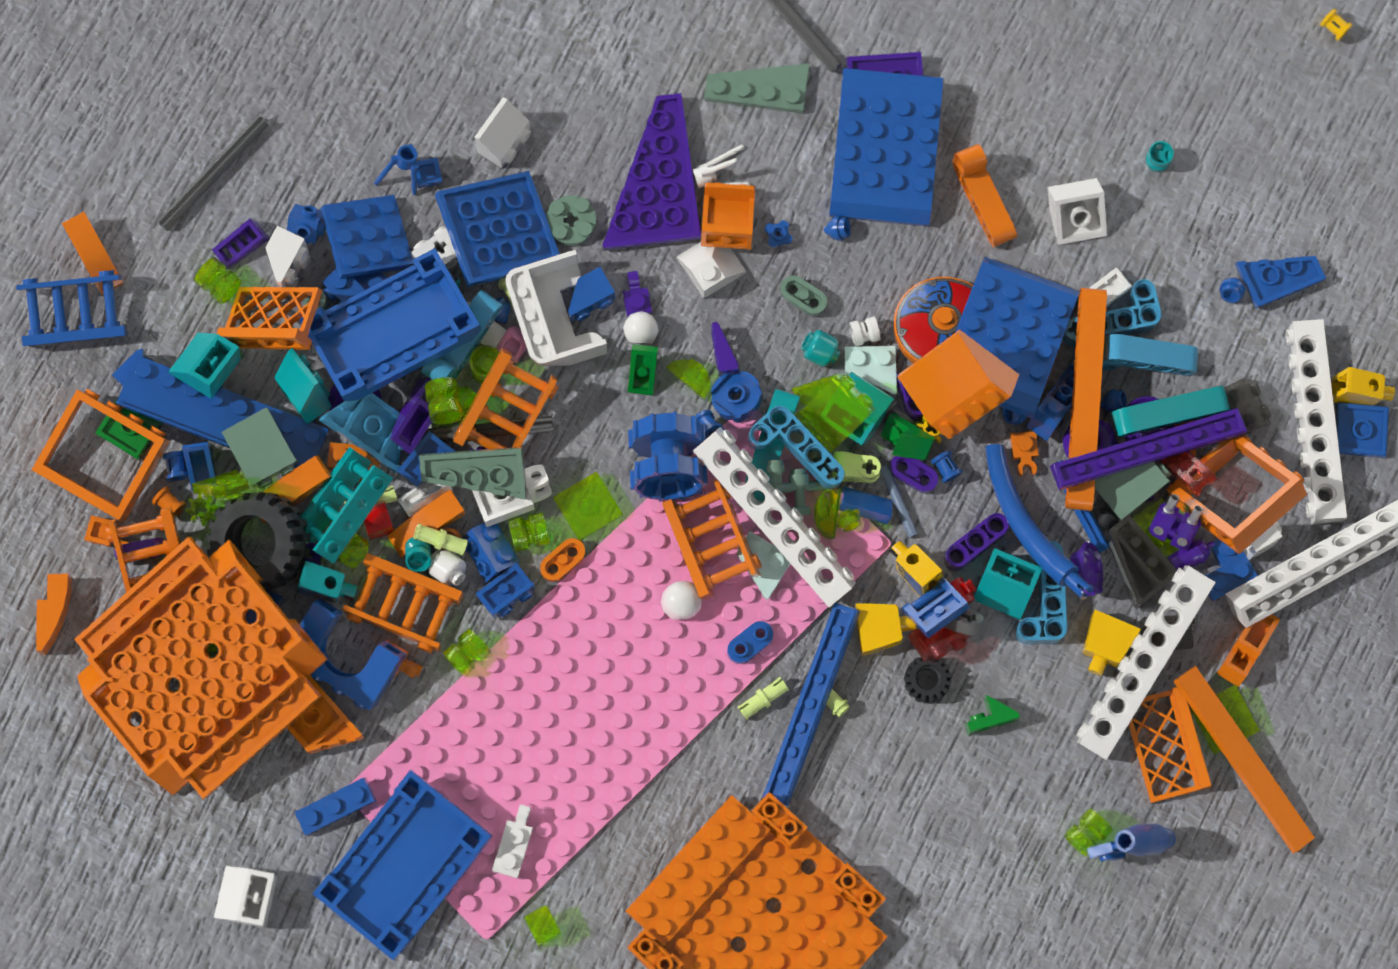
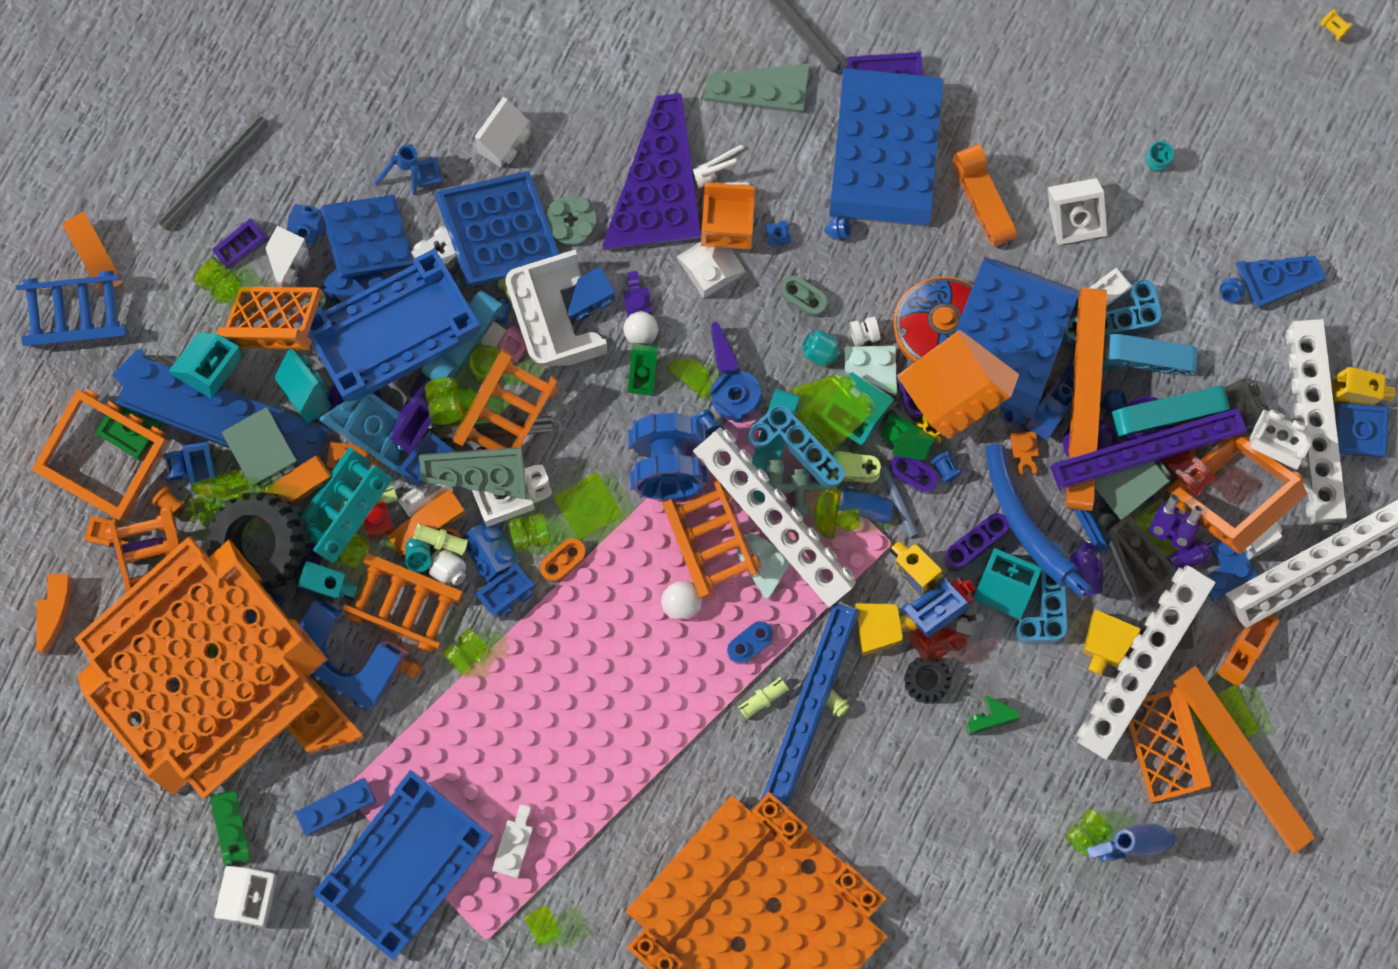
(230, 827): none -> green plate
(1279, 446): none -> white piece

